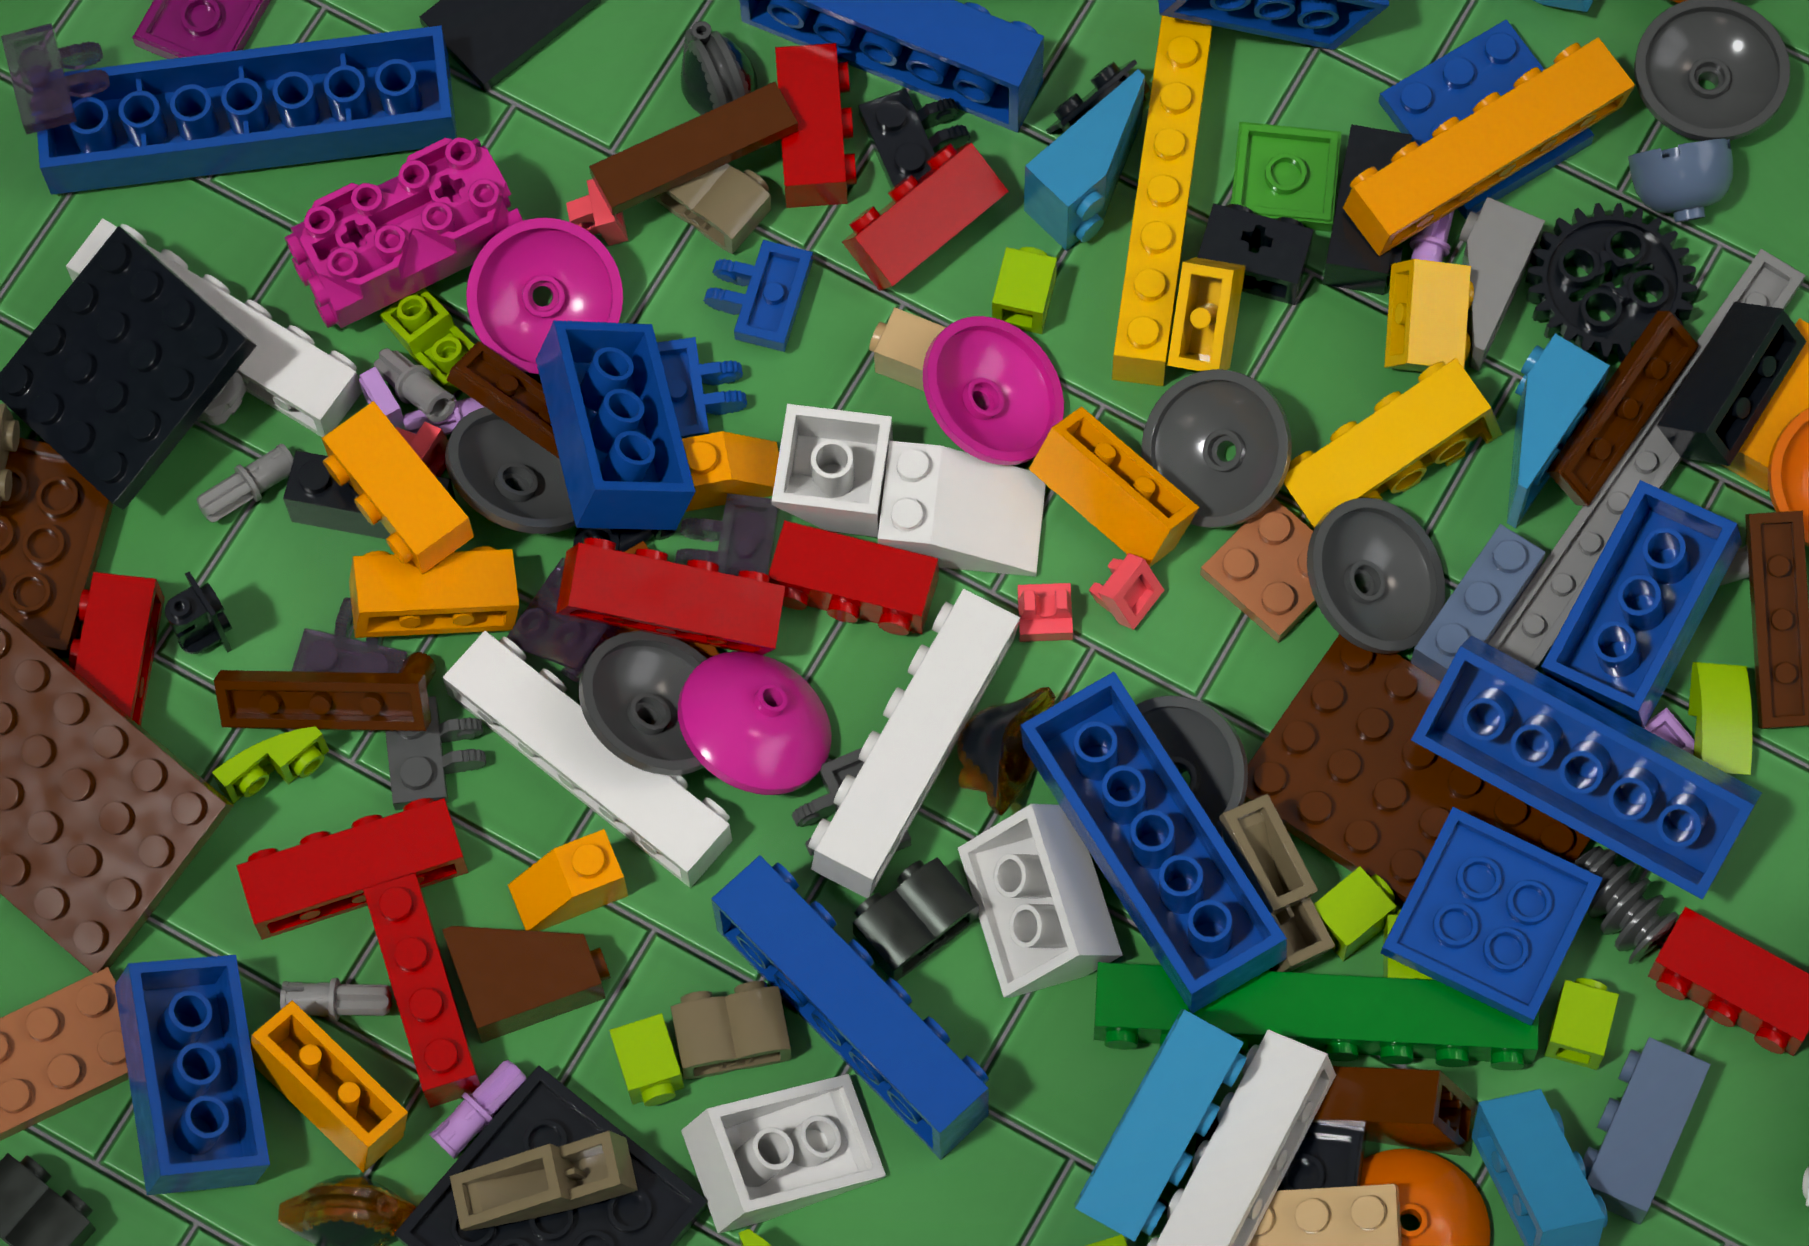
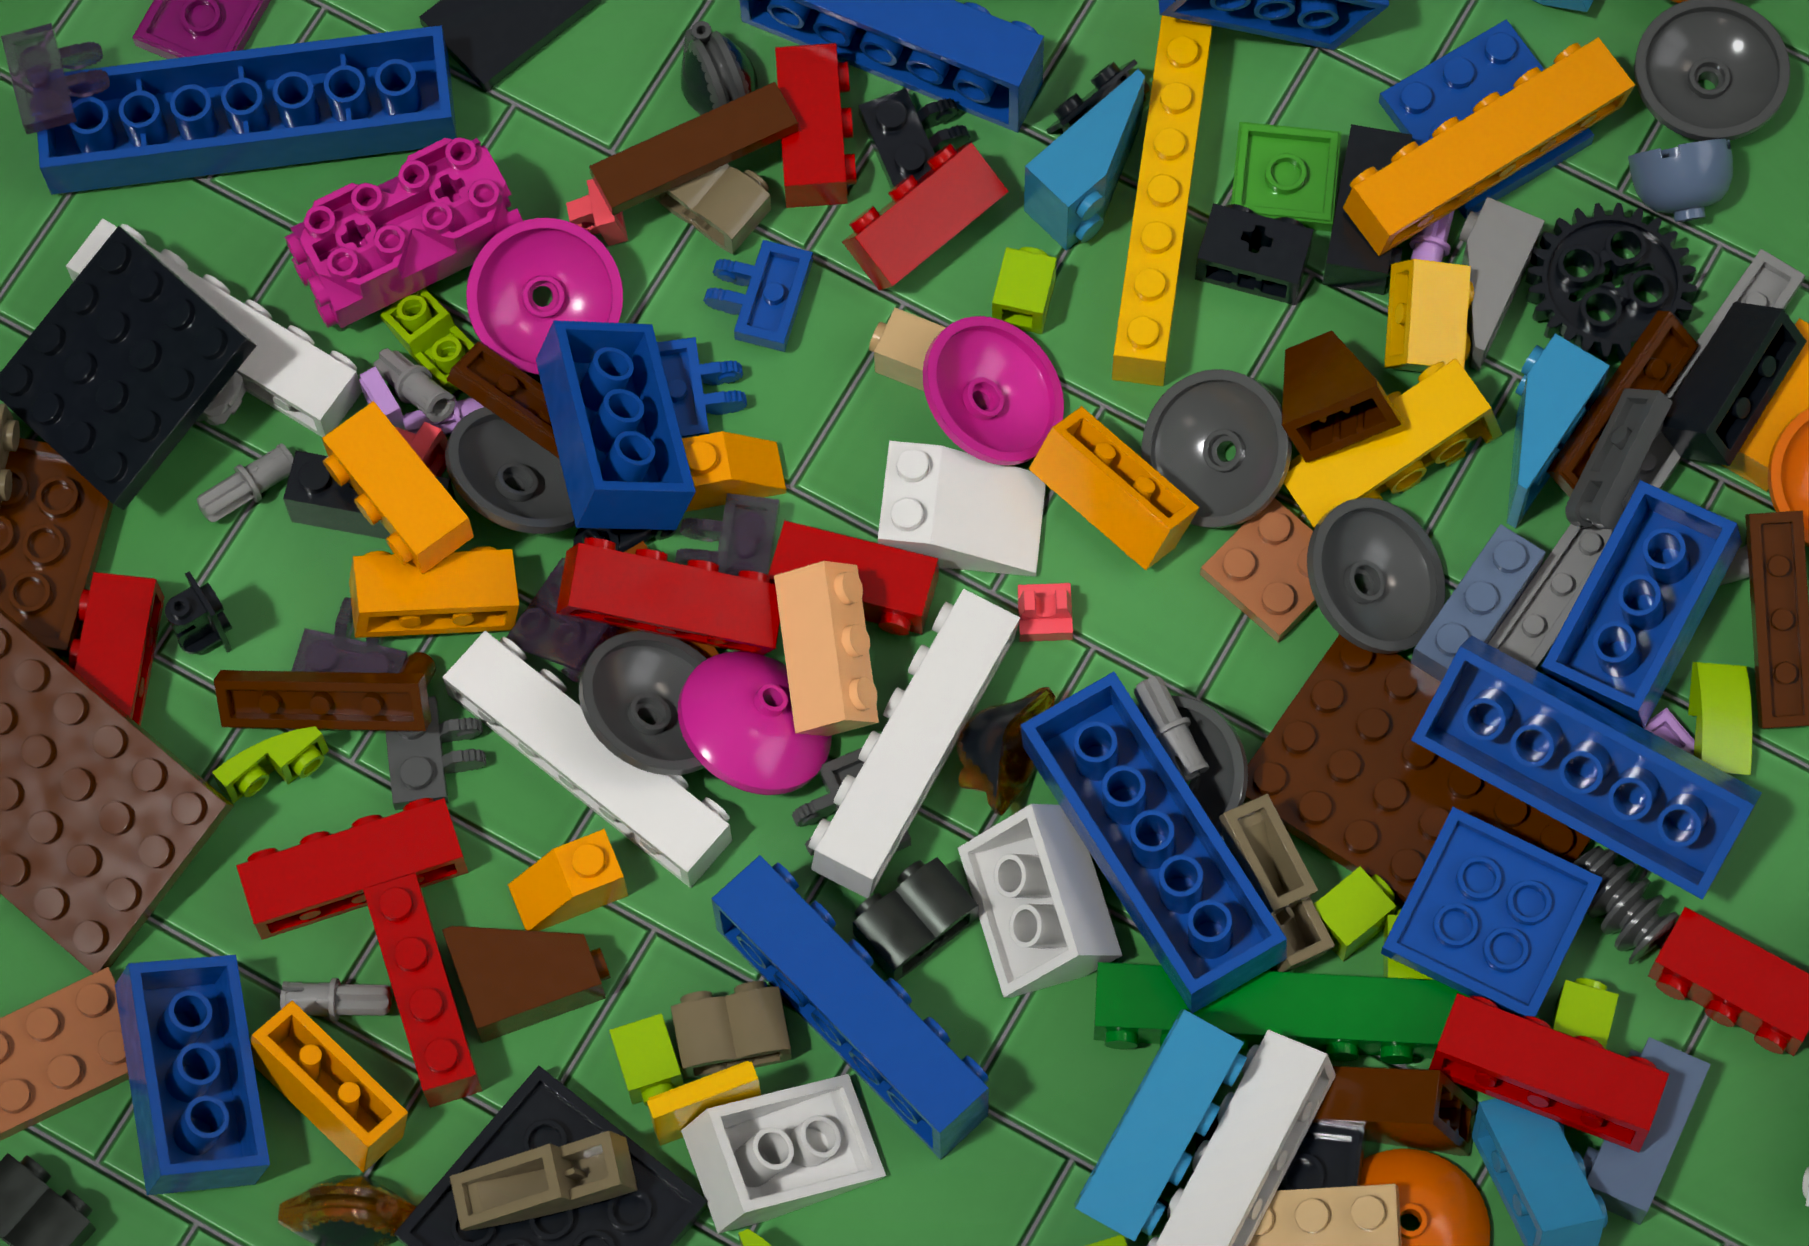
(478, 1109): lavender axle -> none
(680, 1106): none -> yellow tile
(826, 648): none -> light nougat brick
(833, 468): white slope -> none
(1128, 591): coral tile -> none
(1170, 727): none -> light grey axle
(1206, 314): yellow brick -> none
(1331, 398): none -> reddish brown slope
(1549, 1071): none -> red brick
(1617, 459): none -> dark grey plate

